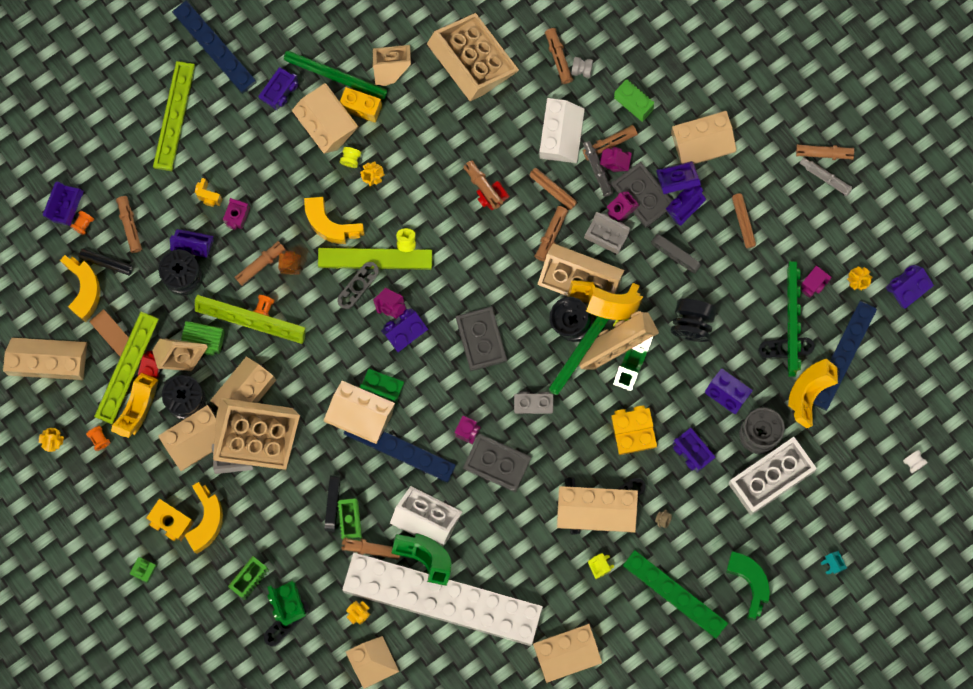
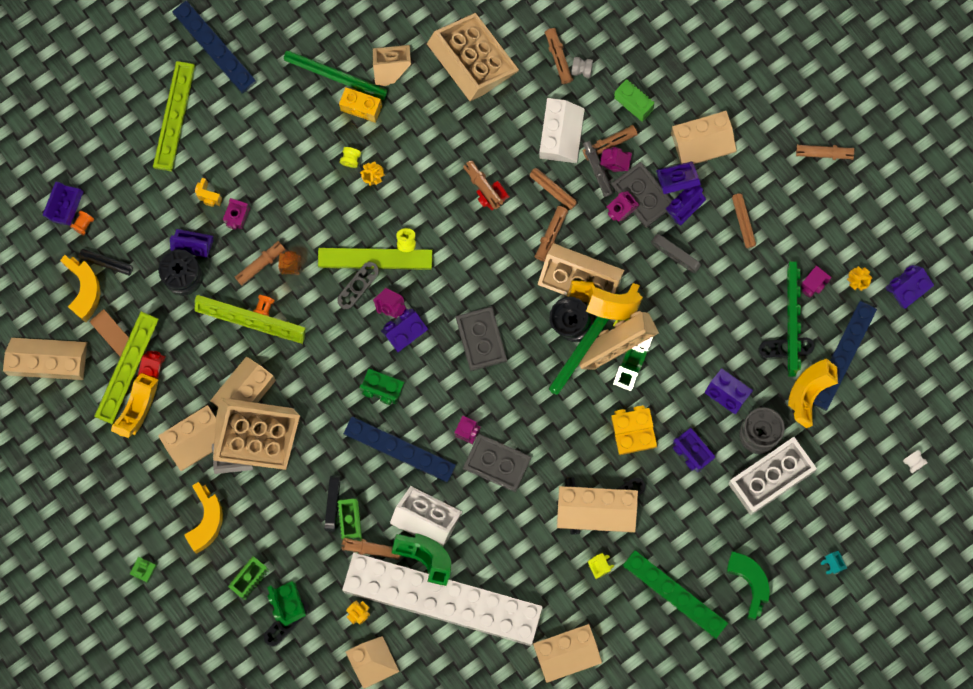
(51, 439): yellow gear -> none
(98, 438): orange bush -> none
(126, 216): medium nougat pin -> none
(161, 512): yellow brick -> none
(177, 354): tan slope -> none
(181, 407): black wheel -> none
(205, 335): bright green brick -> none
(279, 88): dark purple bracket -> none
(325, 119): tan slope -> none
(327, 229): yellow arch -> none
(359, 412): tan slope -> none
(533, 403): light grey bracket -> none
(607, 233): light grey bracket -> none
(663, 519): dark tan plate -> none
(694, 319): black wheel -> none
(826, 176): light grey piece -> none

